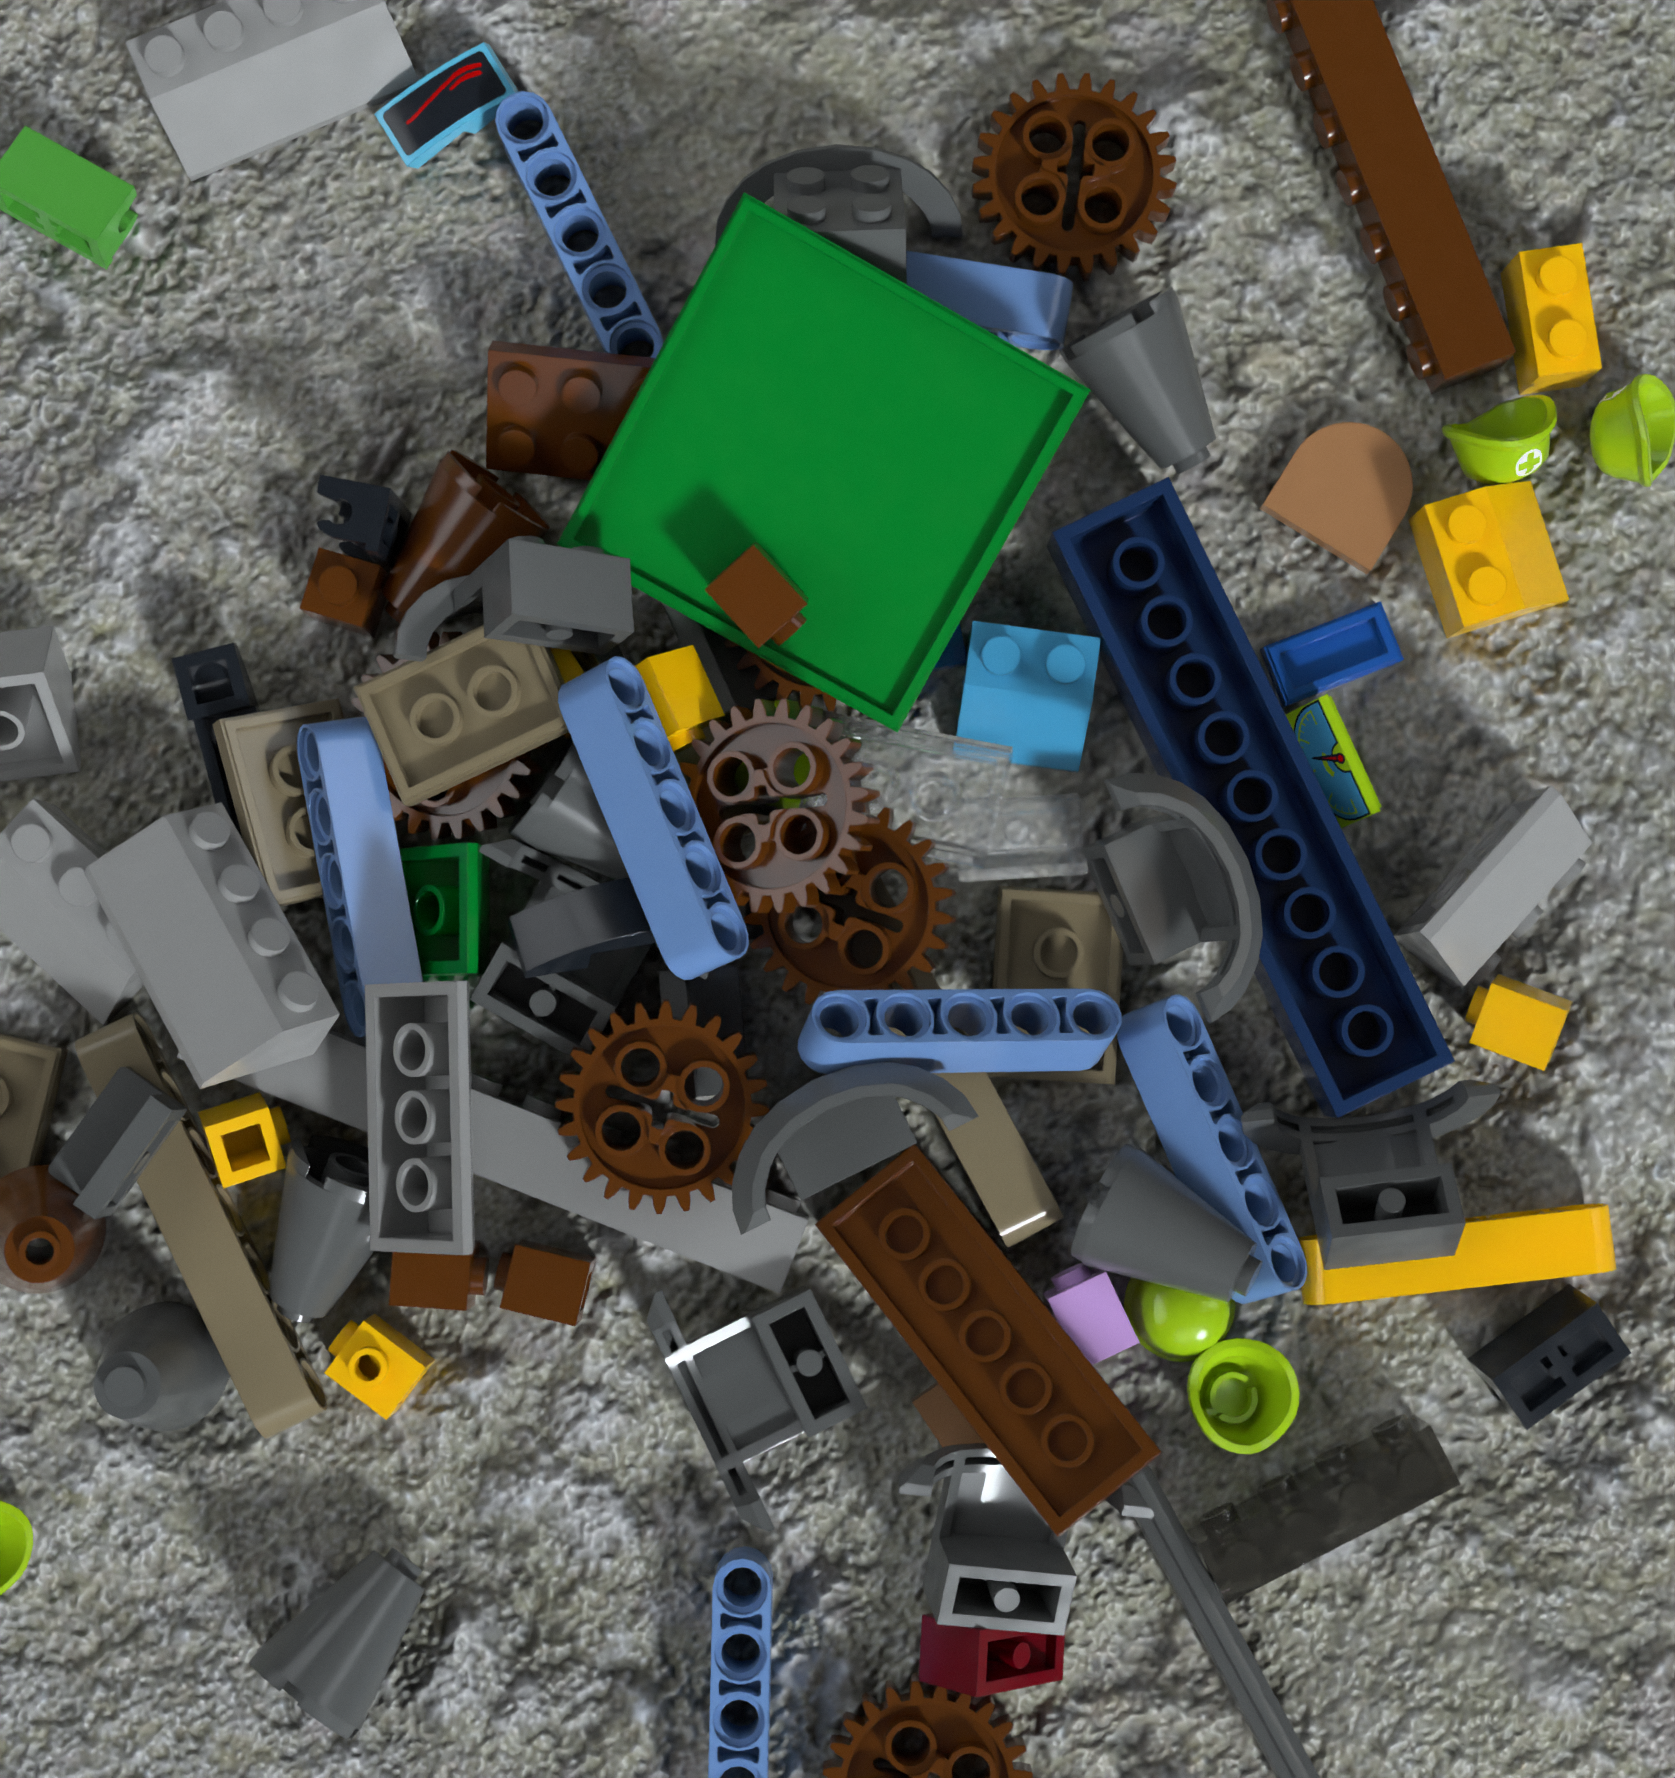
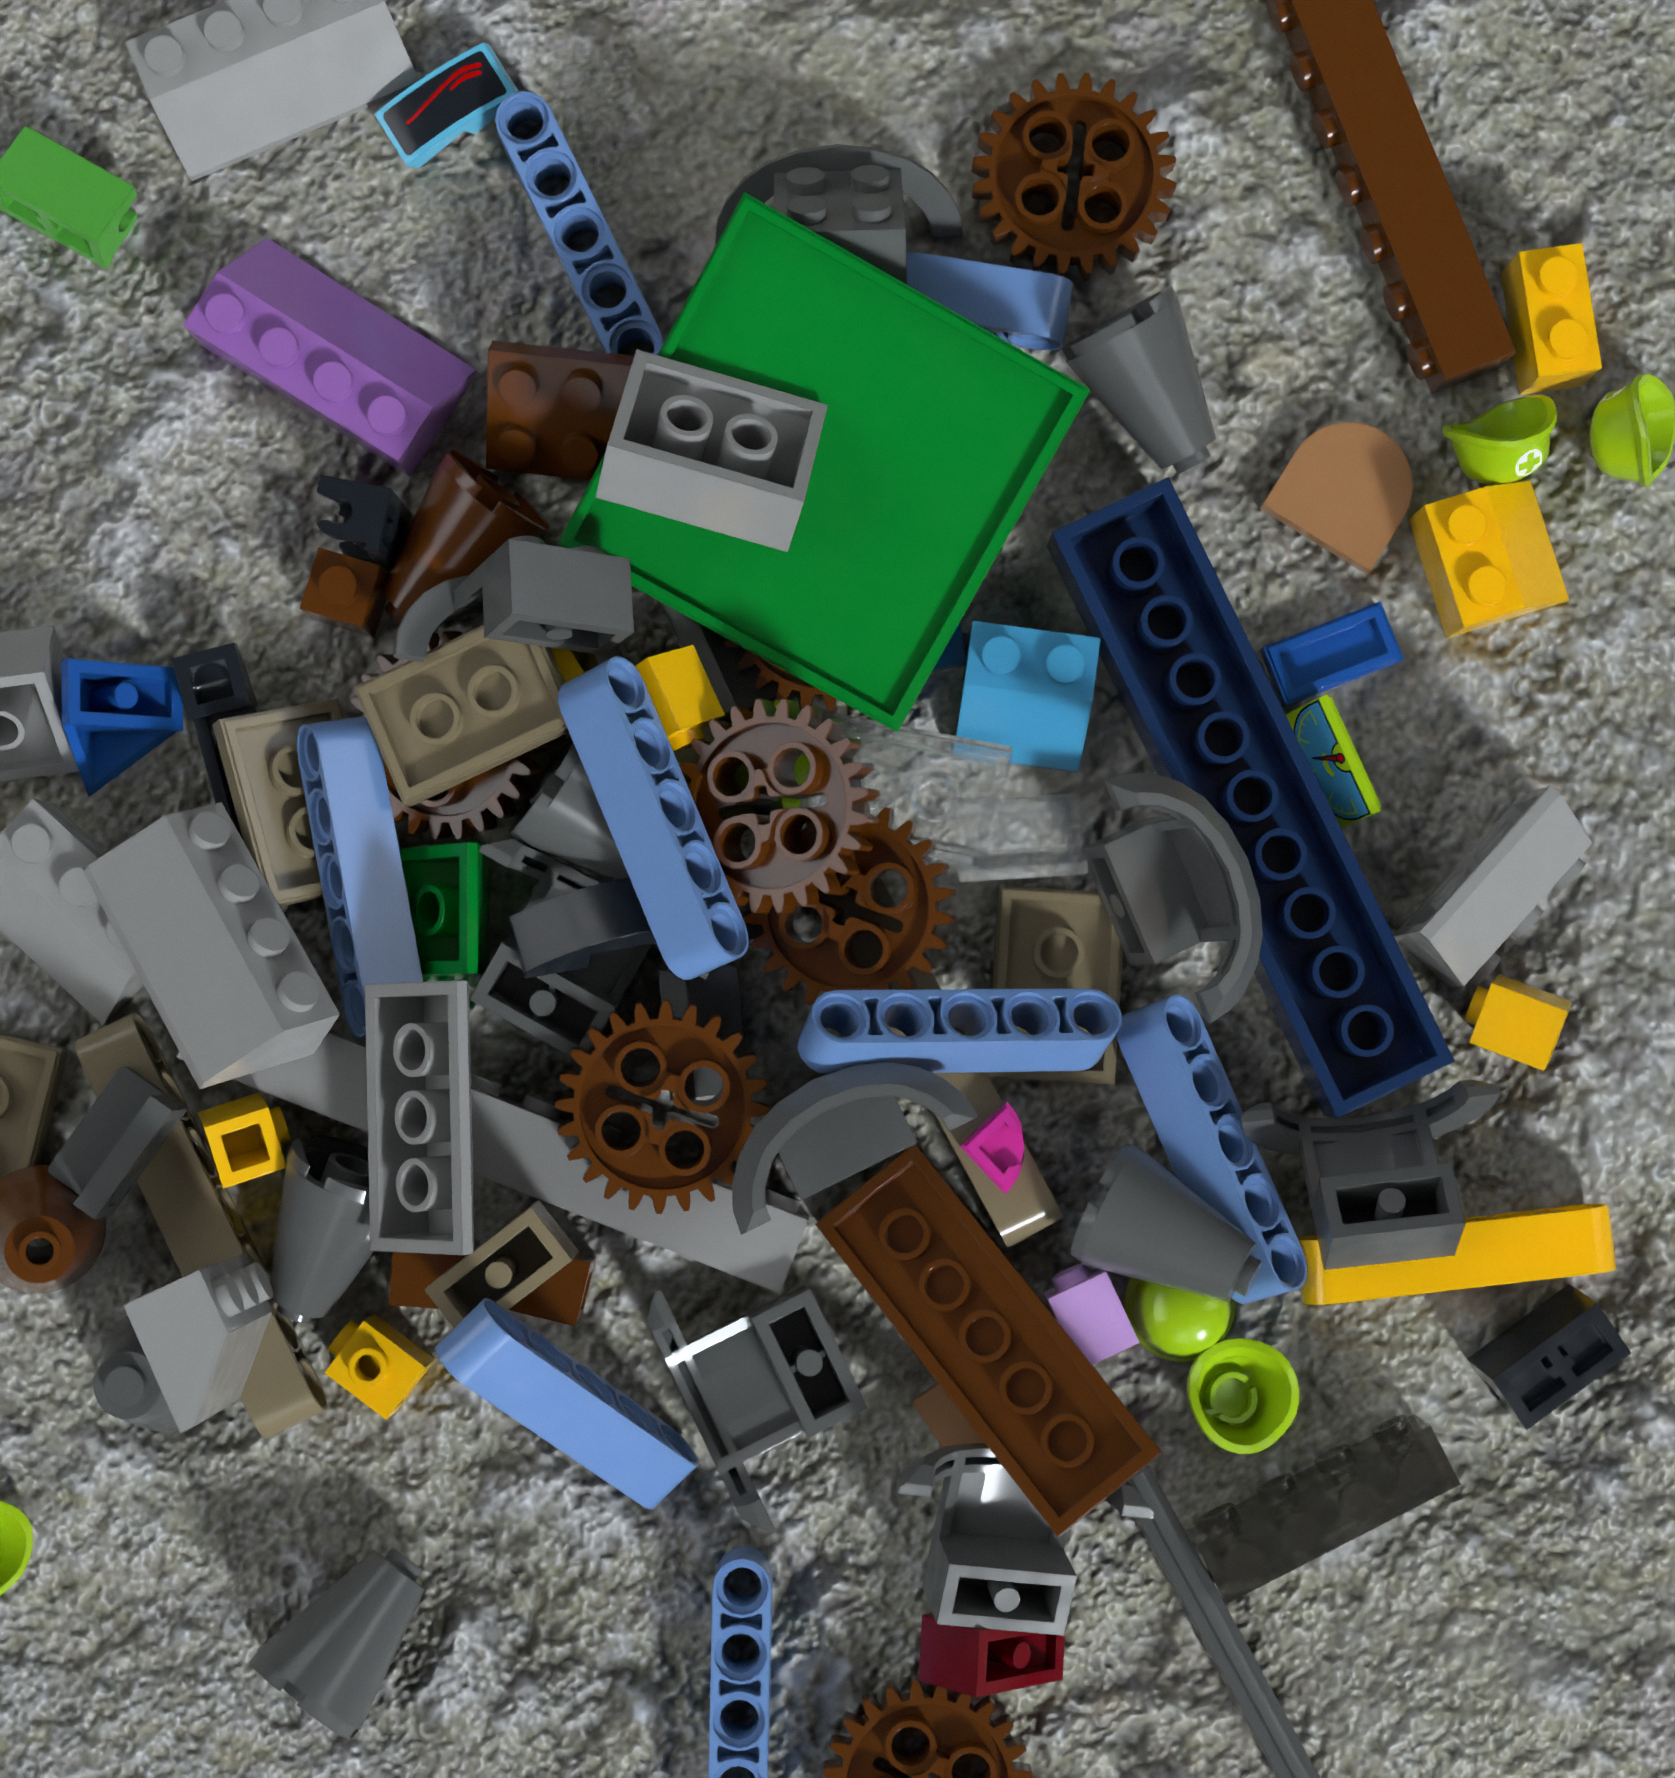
(116, 715): none -> blue slope
(204, 1335): none -> light grey slope
(330, 353): none -> medium lavender slope
(504, 1265): none -> dark tan brick
(566, 1404): none -> medium blue beam
(711, 451): none -> light grey slope
(759, 597): reddish brown brick -> none
(998, 1147): none -> dark pink tile

